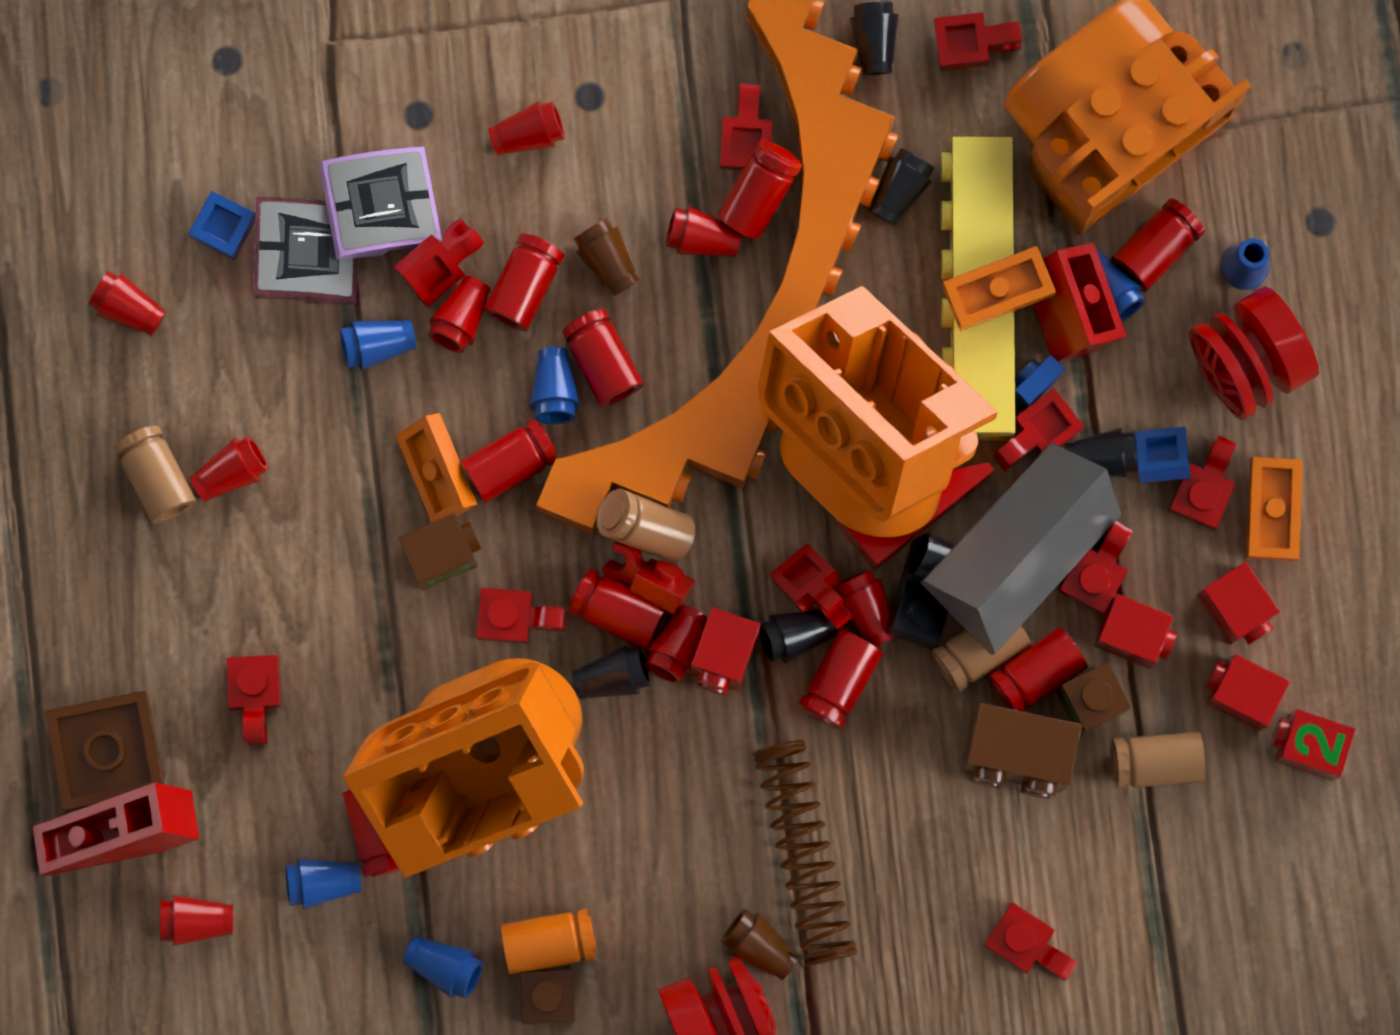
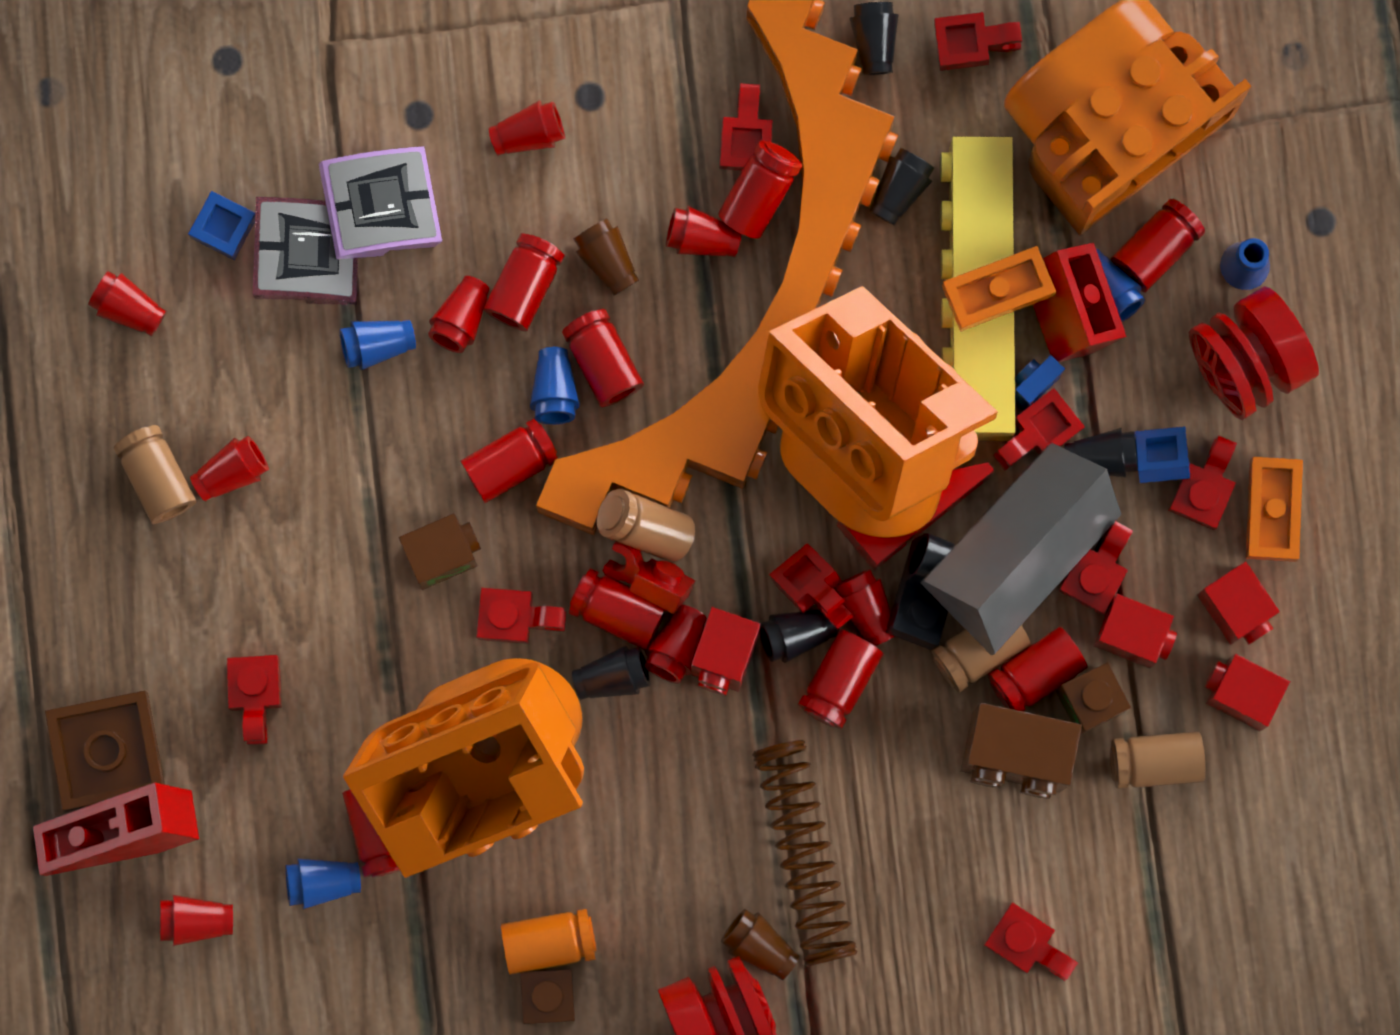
(434, 264): red plate -> none
(436, 468): orange plate -> none
(445, 966): blue cone -> none
(1312, 744): red brick -> none

